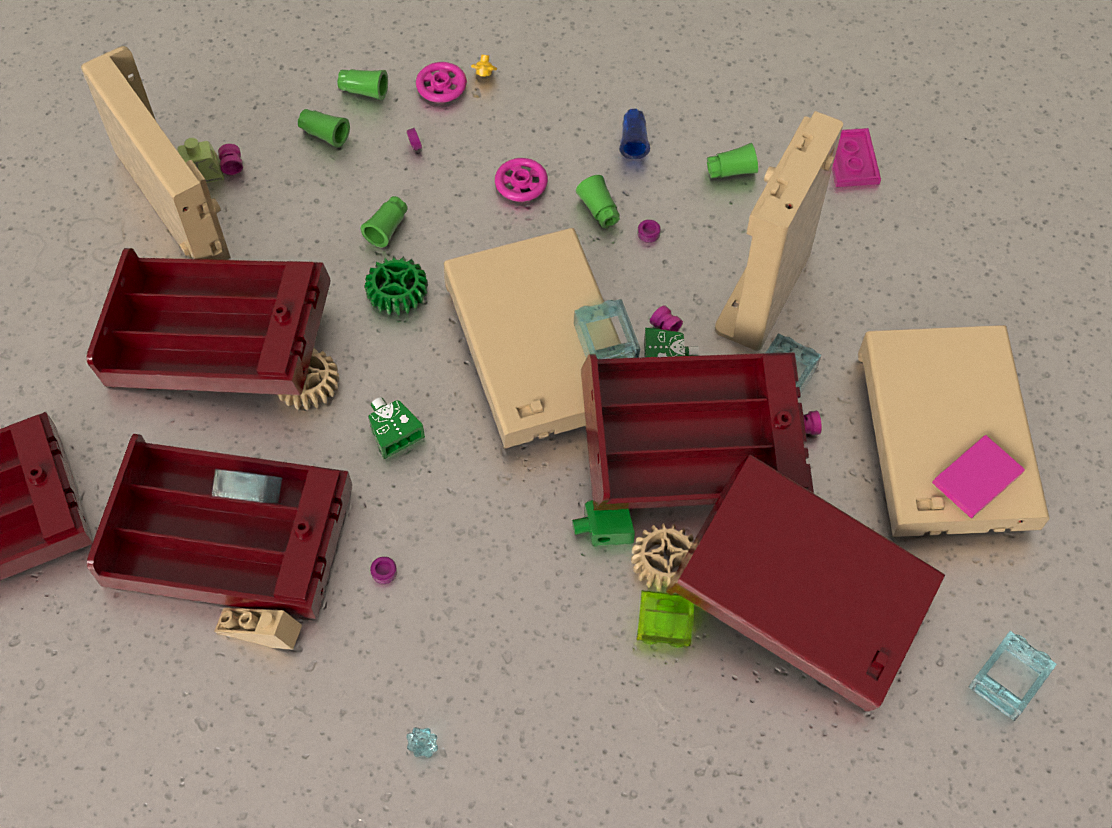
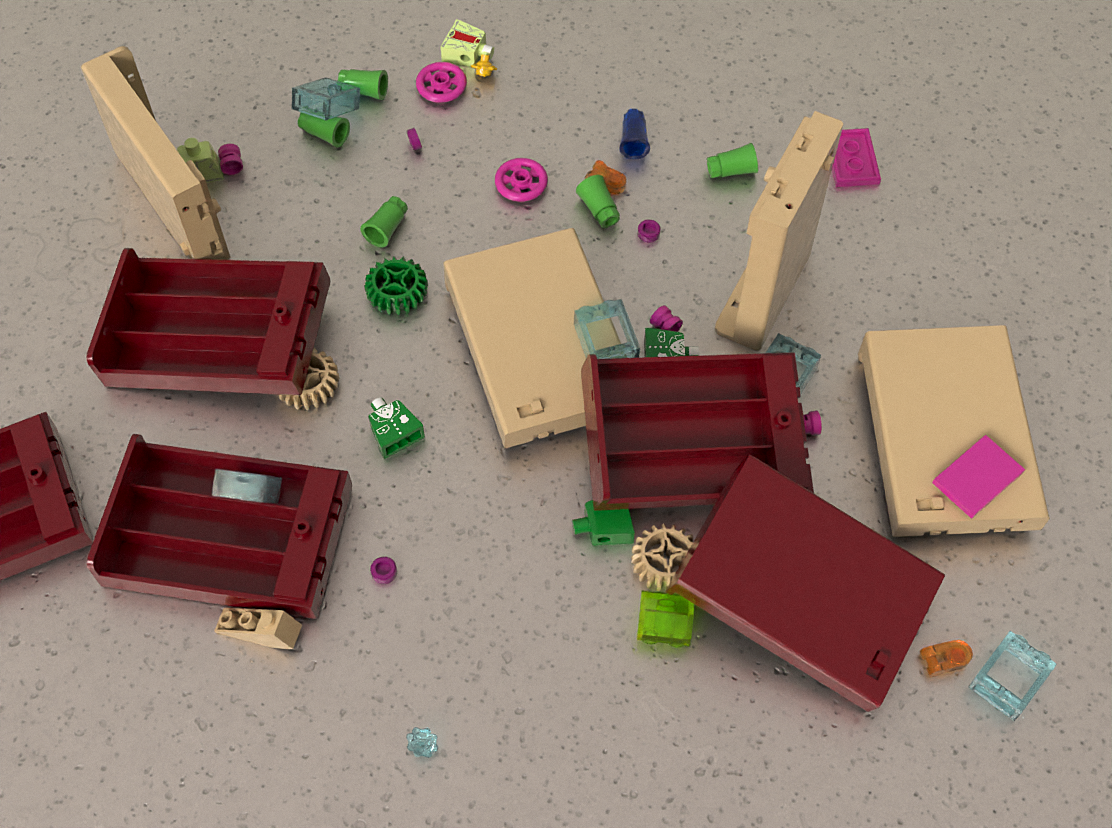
(325, 98): none -> clear light blue window
(465, 45): none -> yellowish green torso
(614, 179): none -> clear orange plate
(955, 653): none -> clear orange plate

